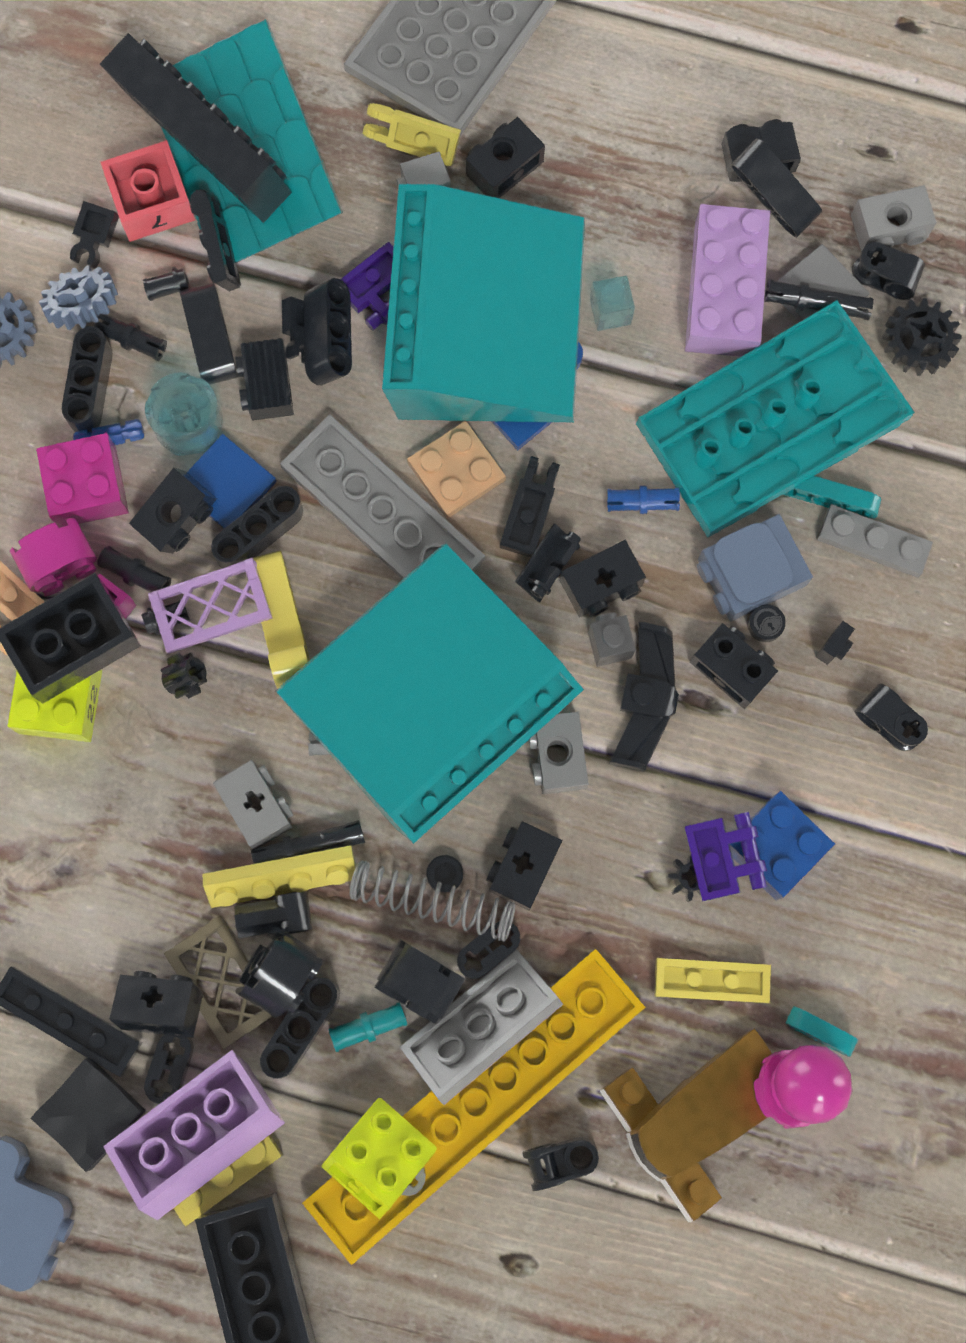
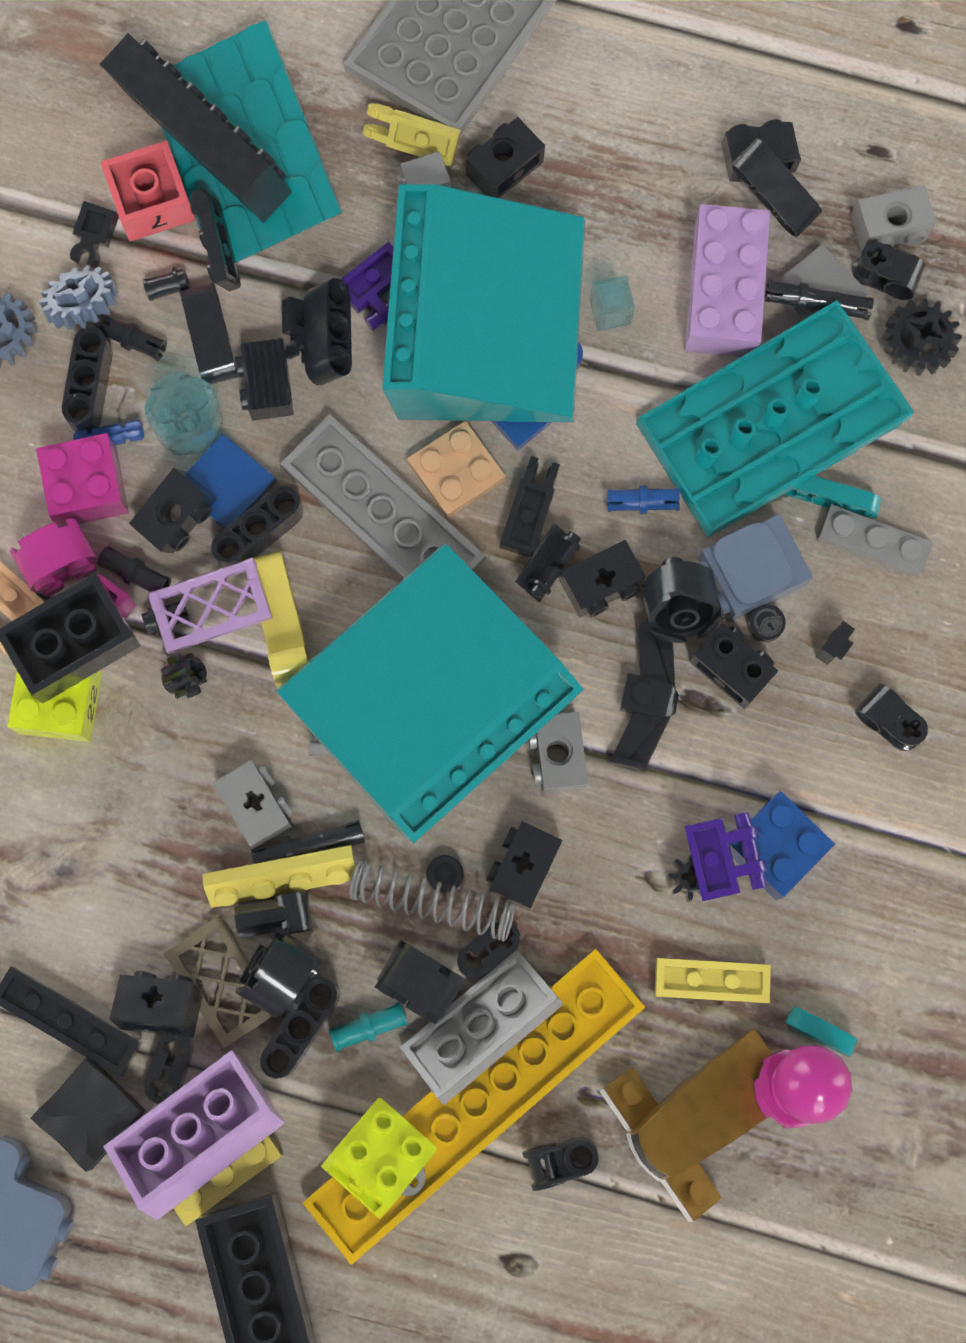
(611, 639): flat silver brick -> none
(681, 600): none -> black brick

